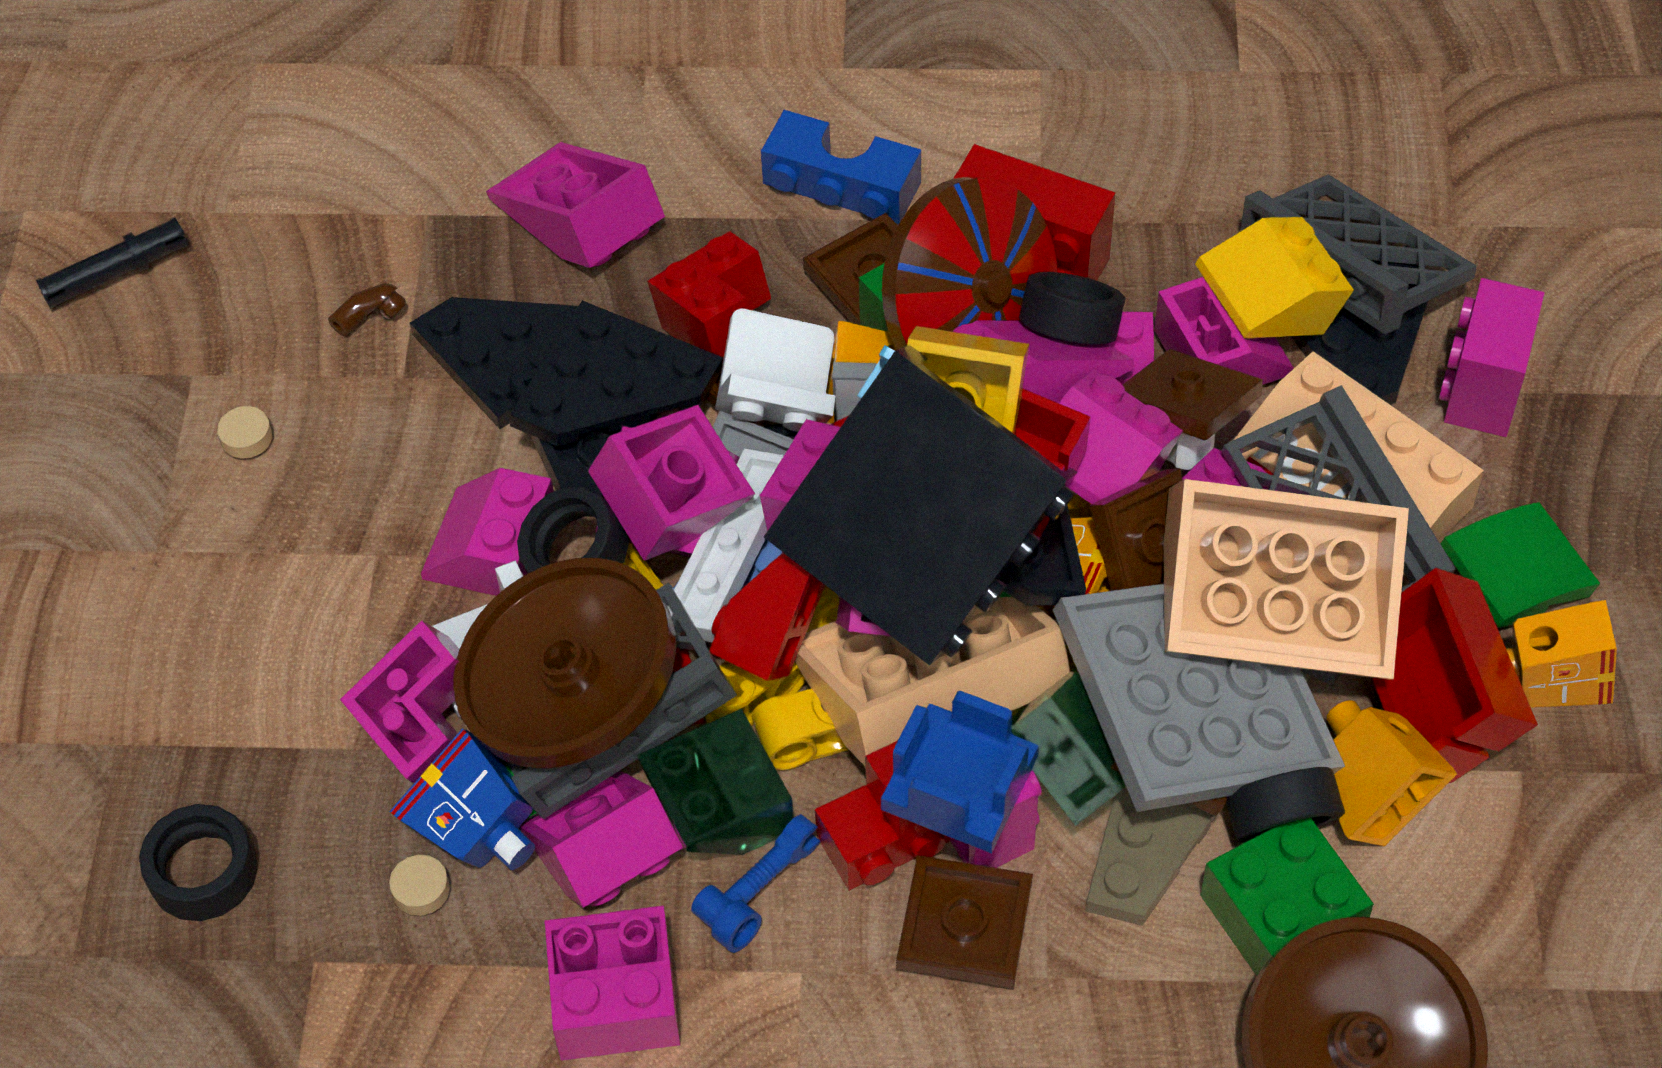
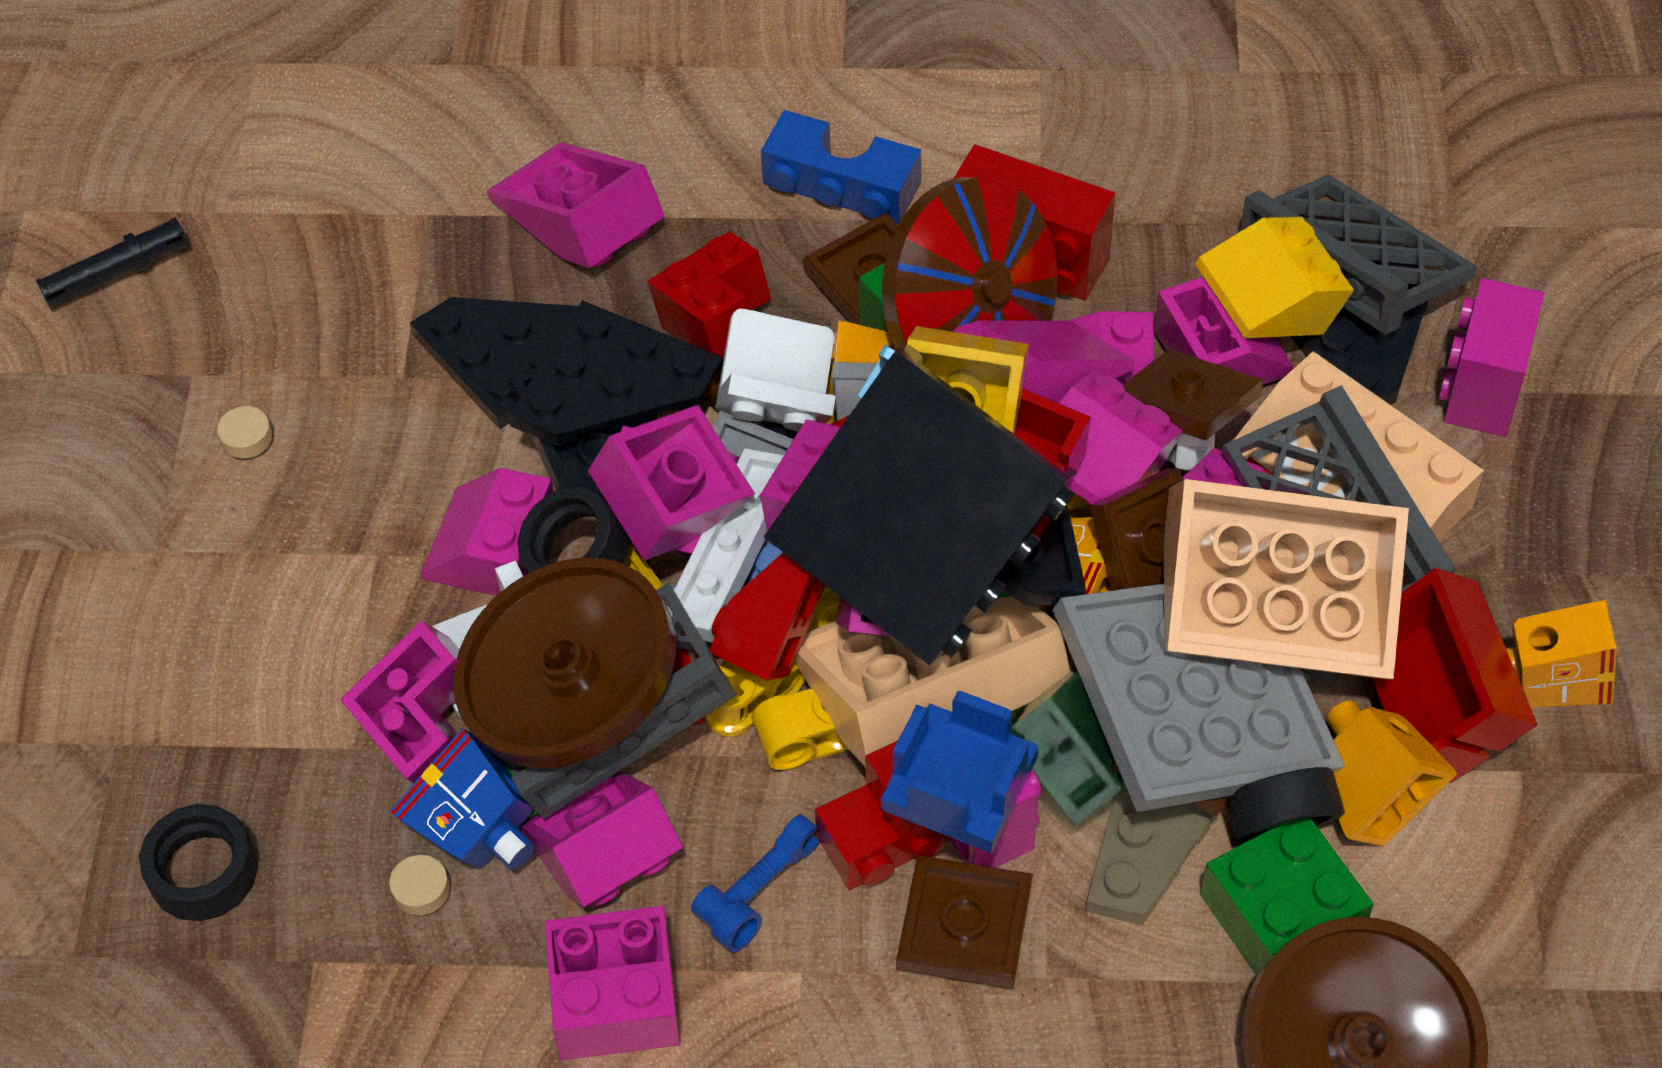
(363, 303): reddish brown arm -> none
(719, 787): clear green slope -> none
(1072, 308): black tyre -> none
(1520, 562): green slope -> none

